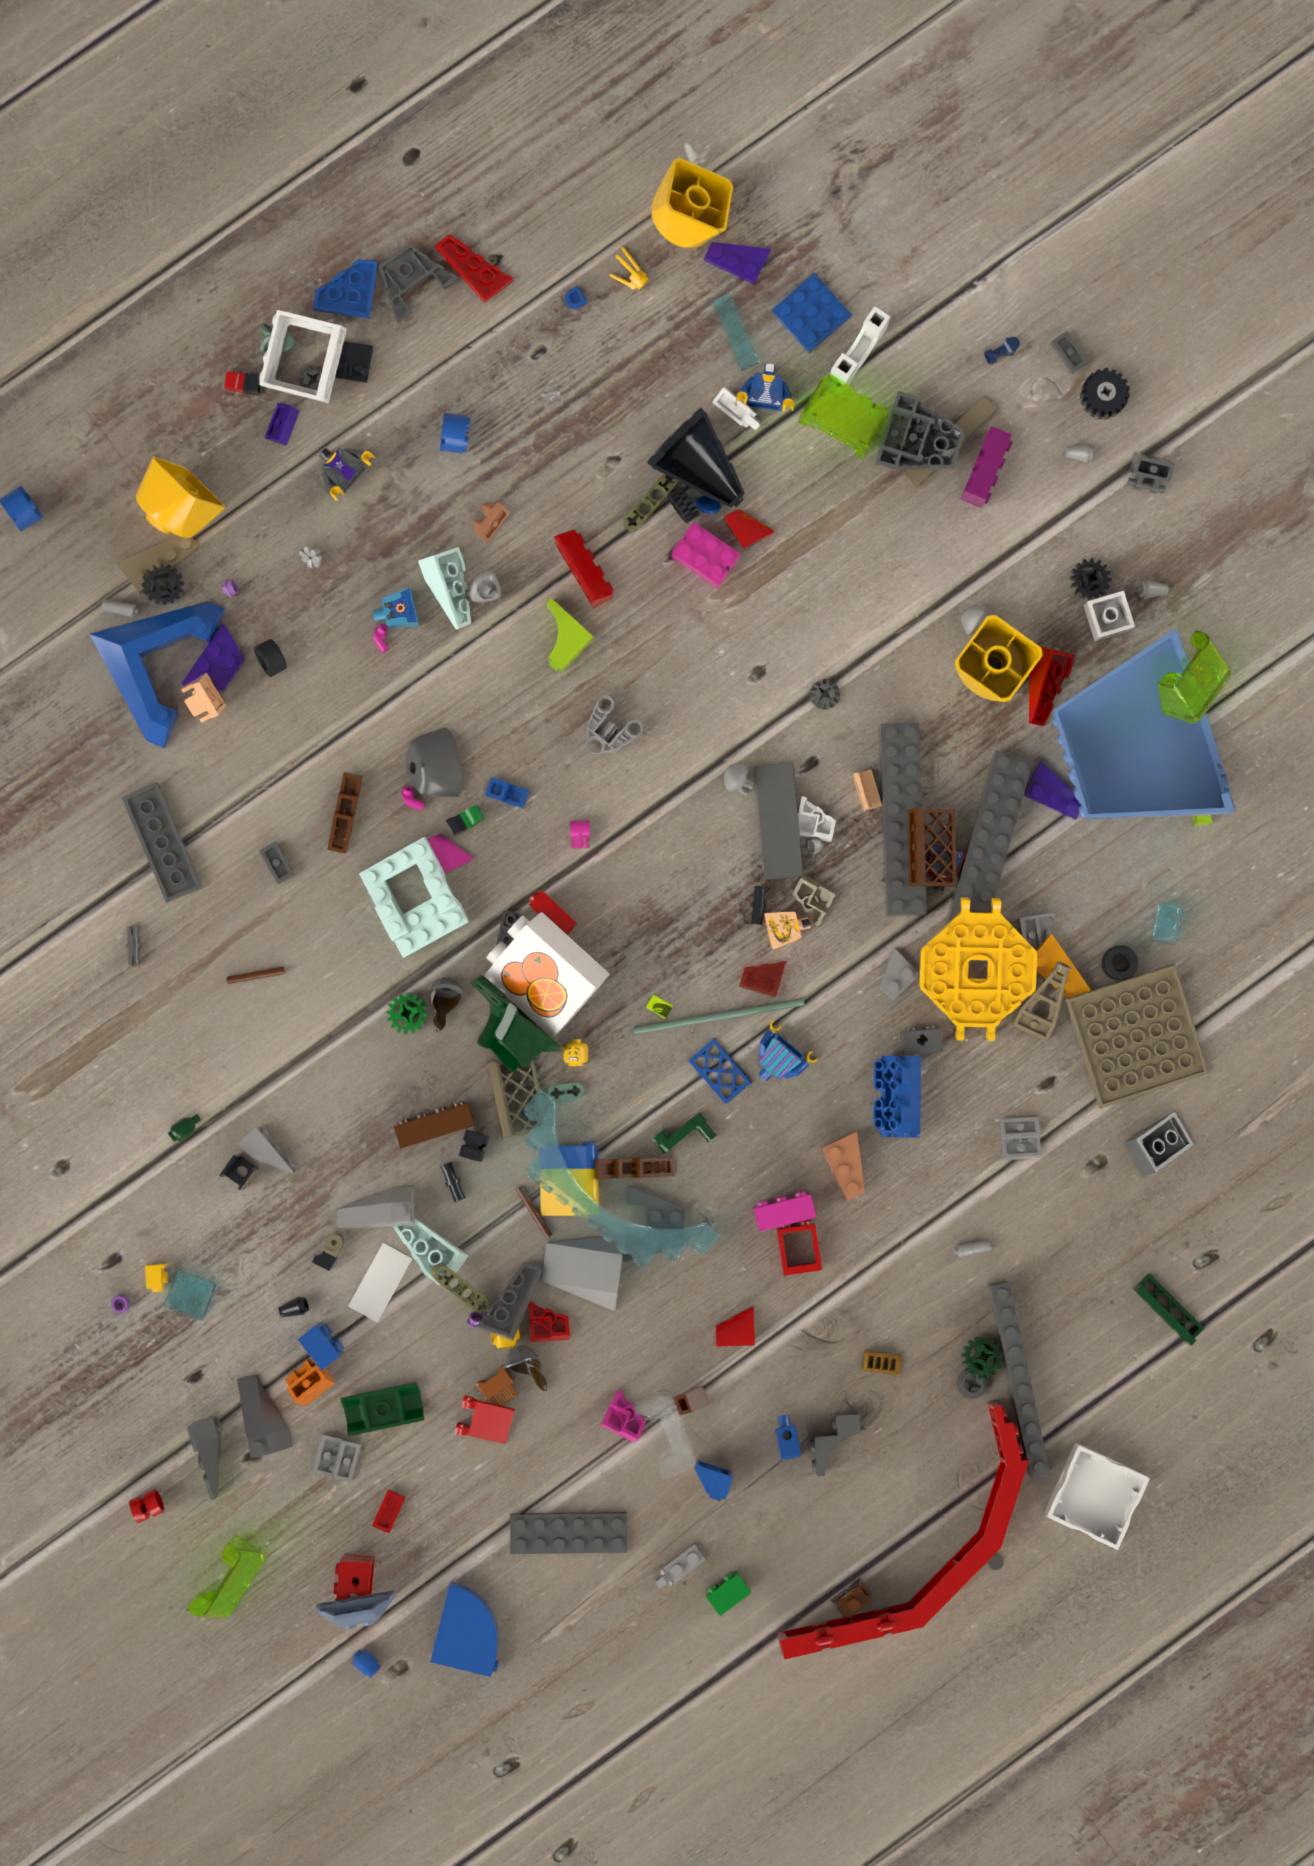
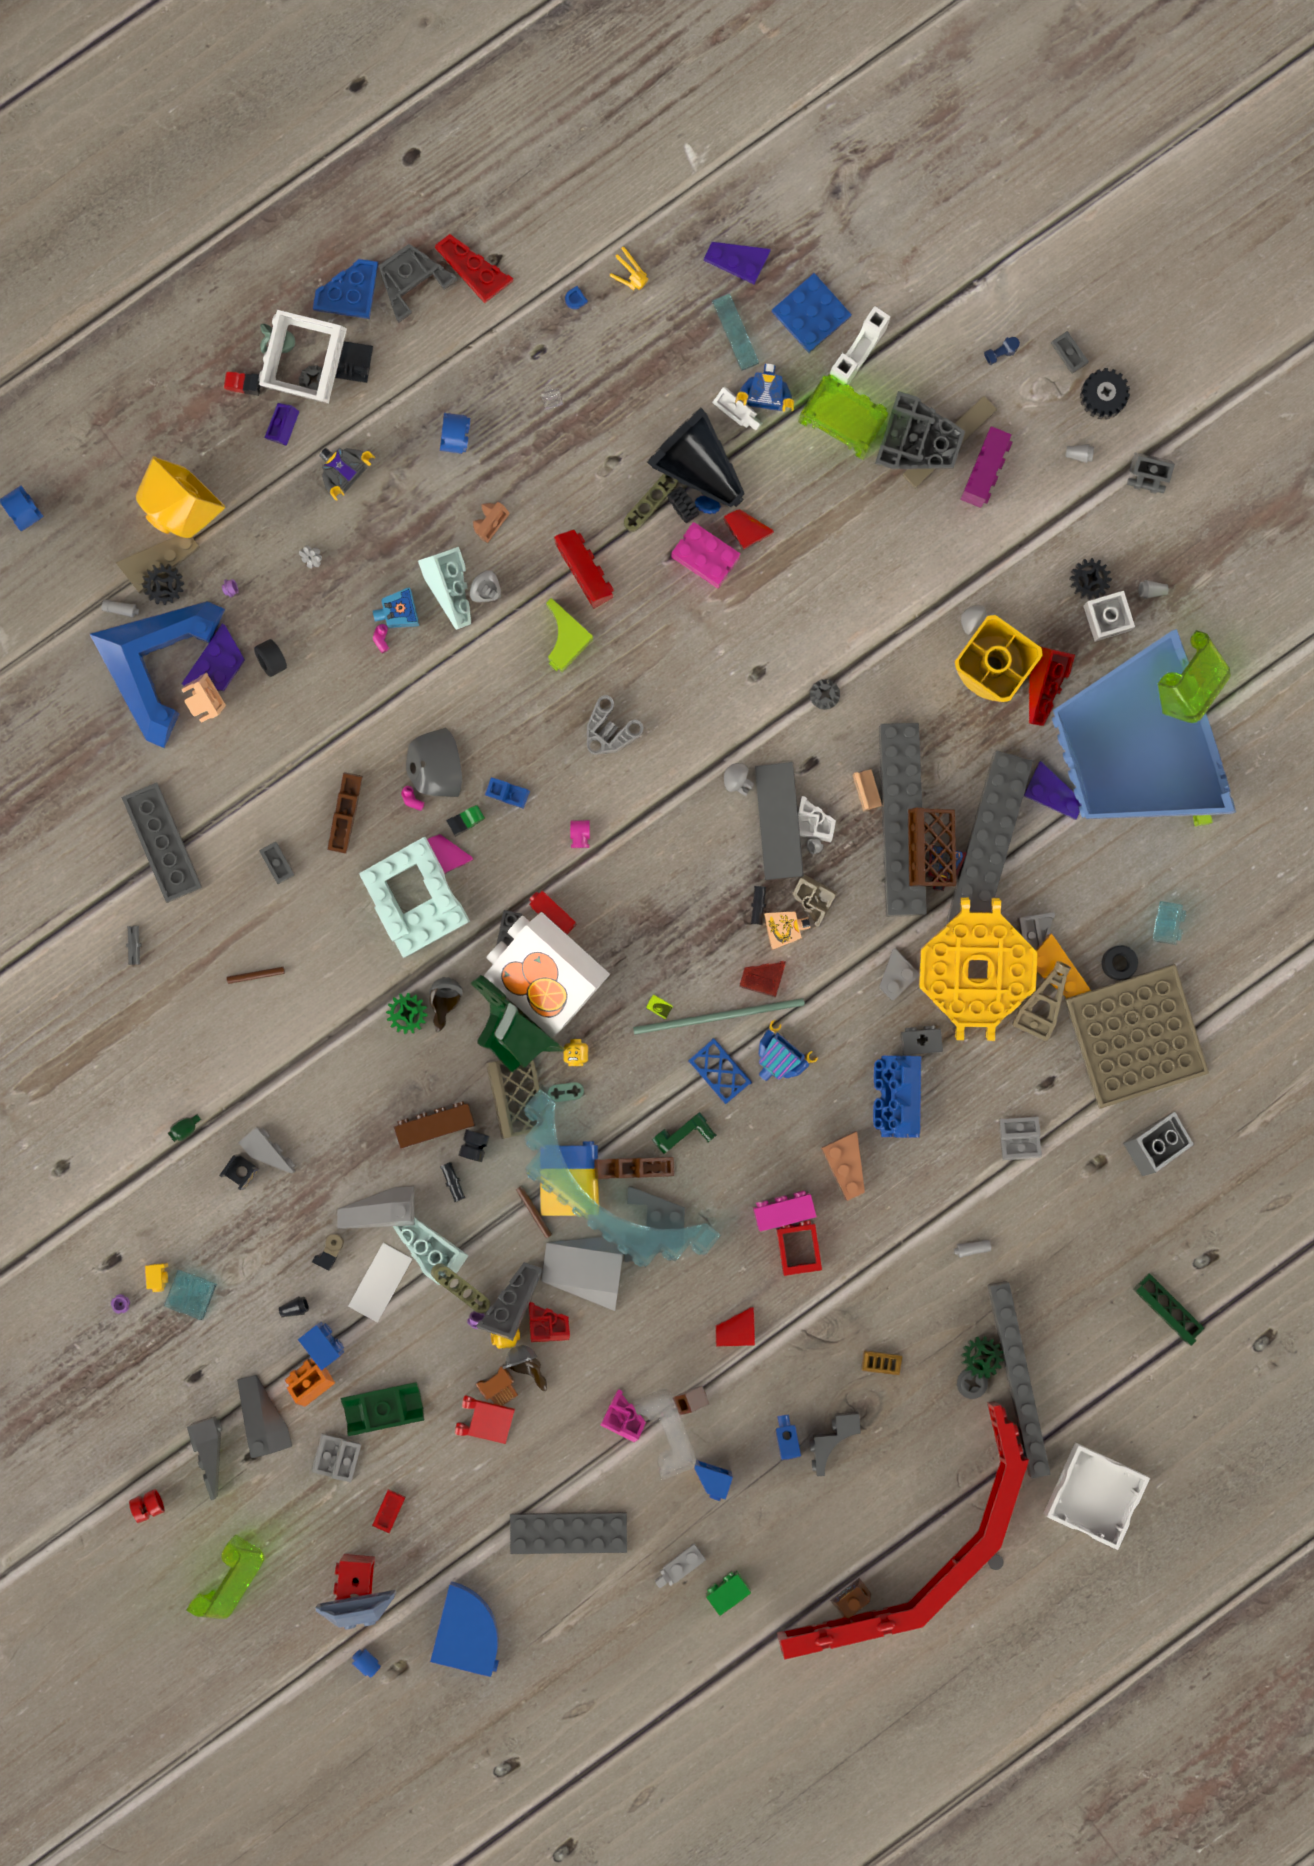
(691, 204): yellow piece -> none

